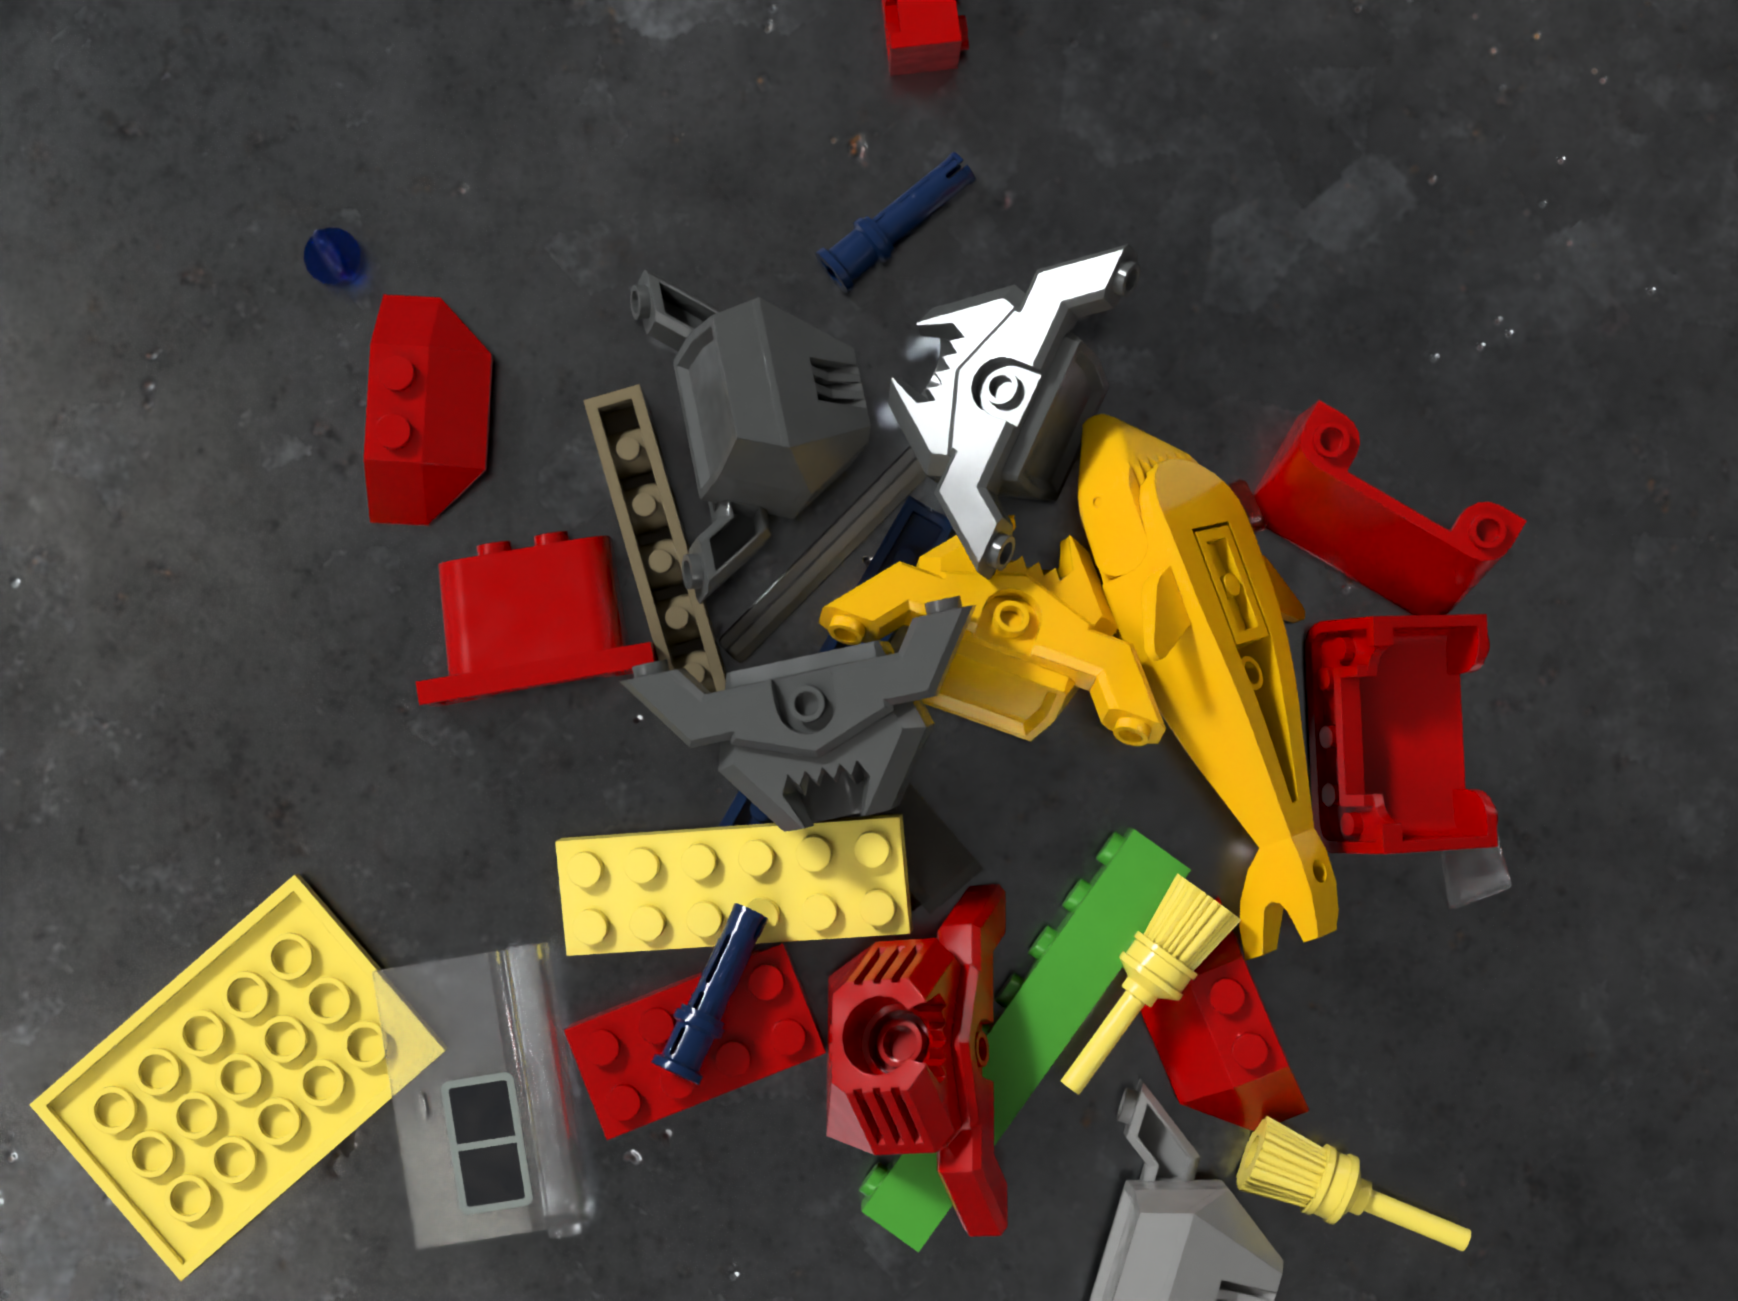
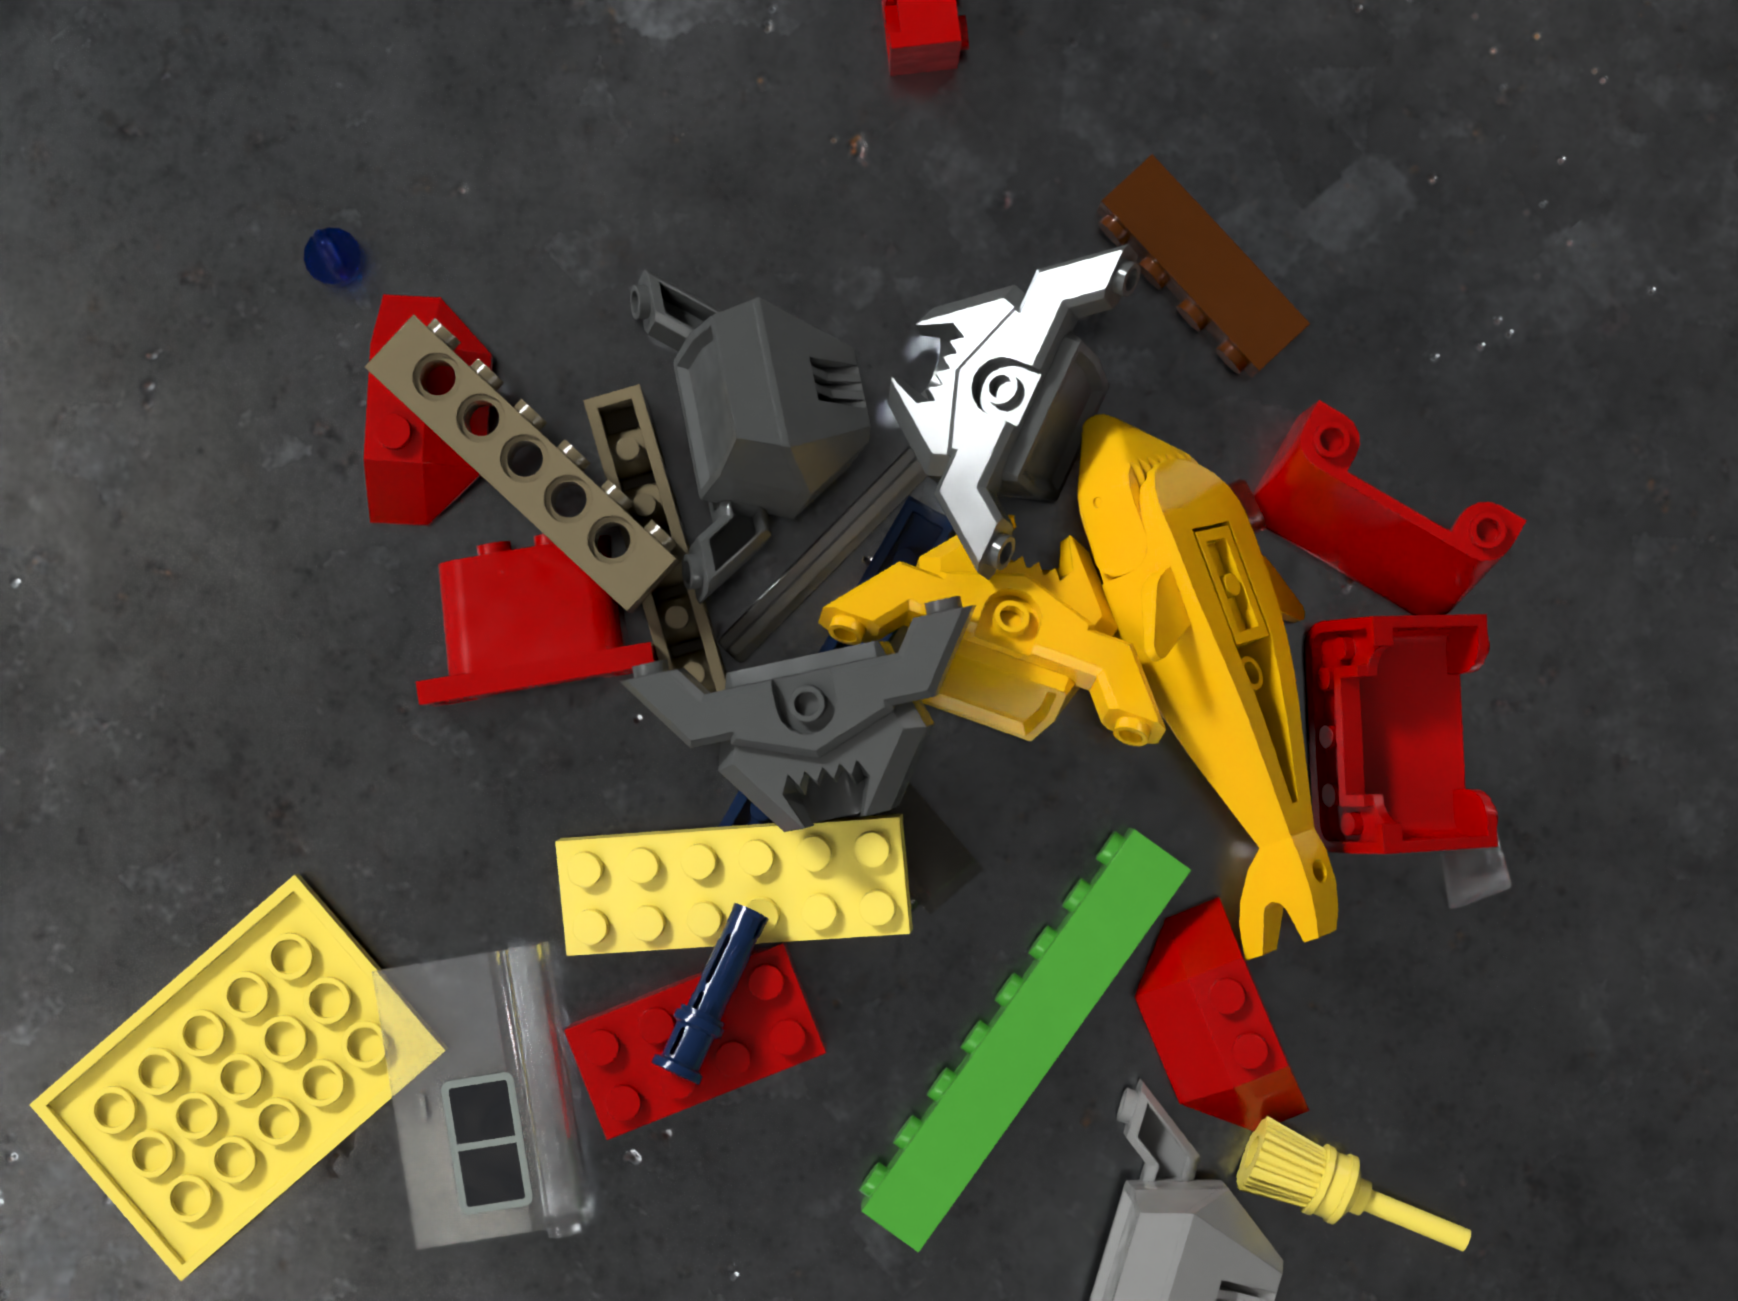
(404, 369): none -> dark tan brick
(874, 238): dark blue pin -> none
(913, 1053): red helmet -> none
(1157, 966): light yellow piece -> none
(1201, 267): none -> reddish brown brick

